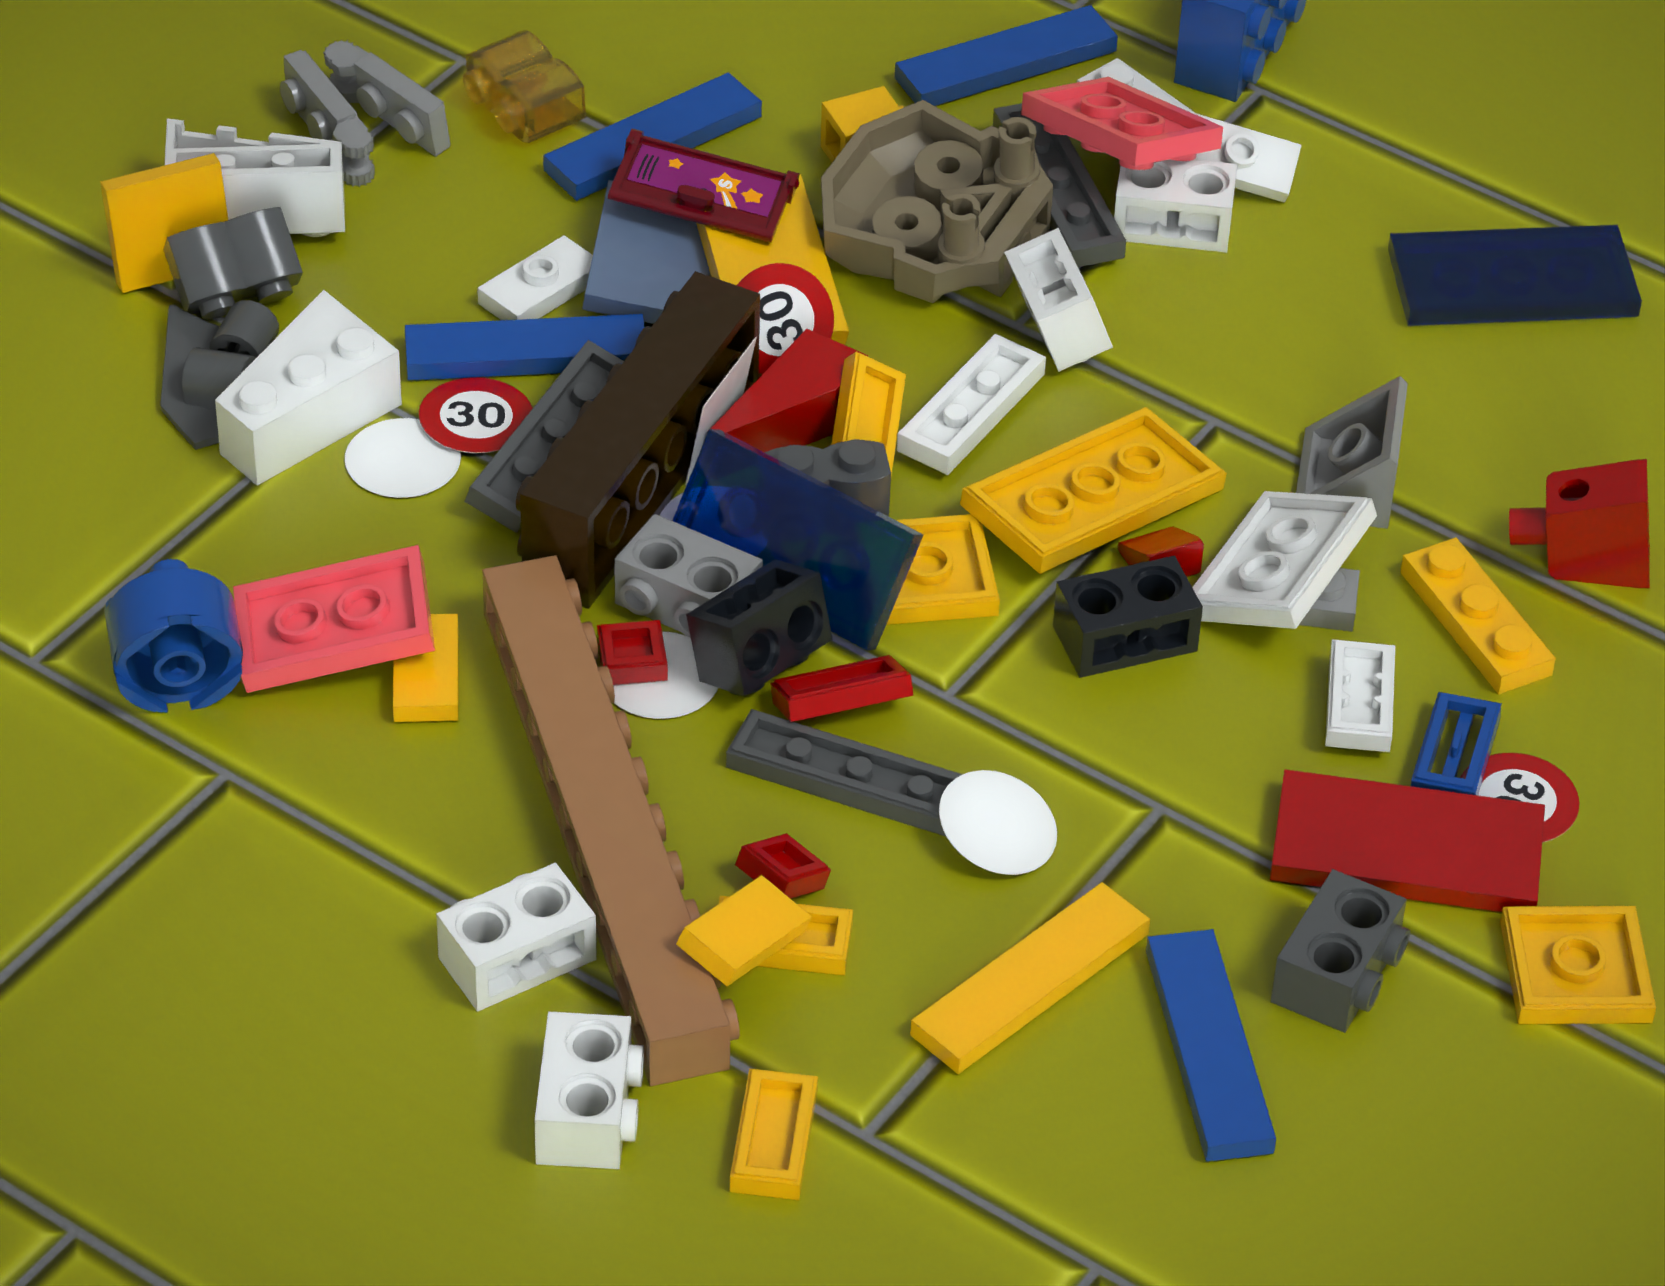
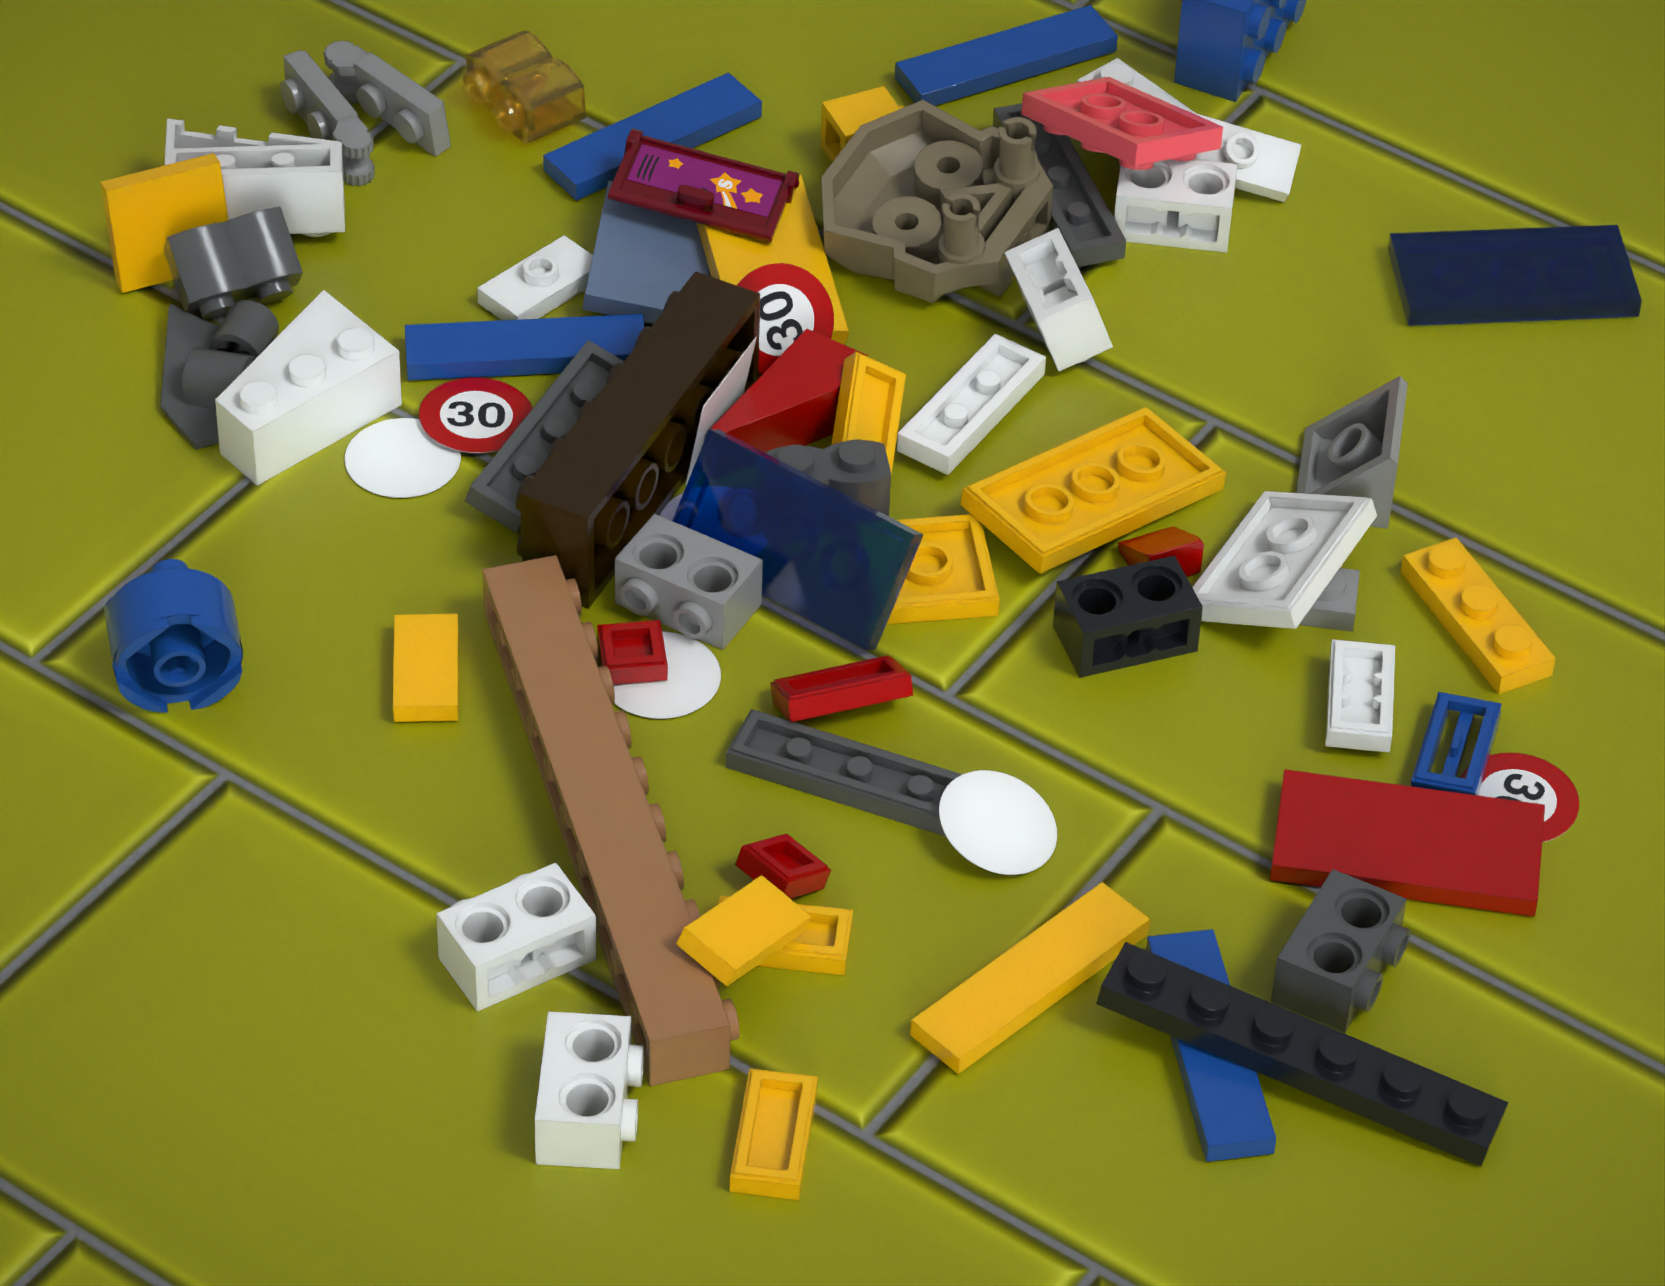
(333, 618): coral plate -> none
(759, 627): black brick -> none
(1302, 1053): none -> black plate
(1577, 965): yellow tile -> none
(1592, 524): red torso -> none

